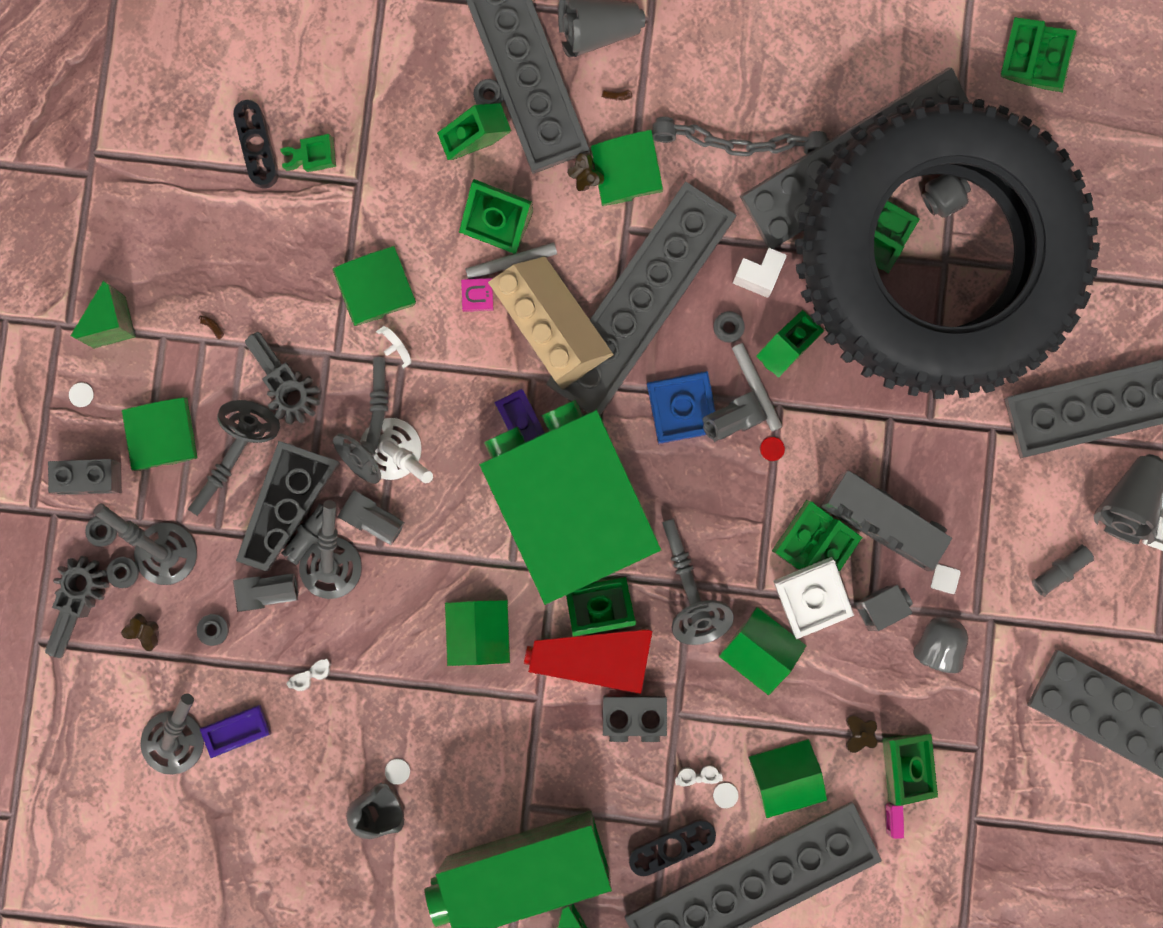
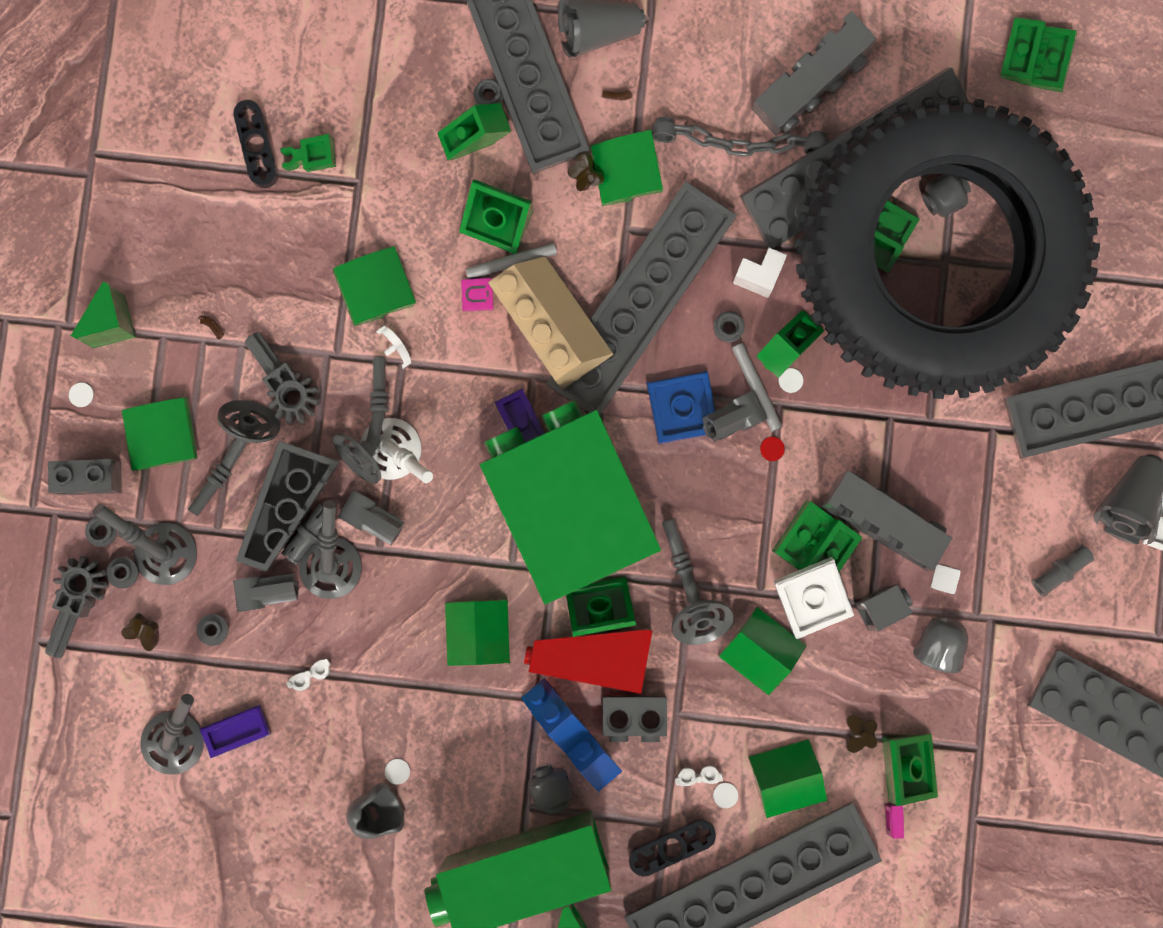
(550, 789): none -> dark grey head
(571, 735): none -> blue arch
(791, 380): none -> white sticker
(815, 76): none -> dark grey wedge

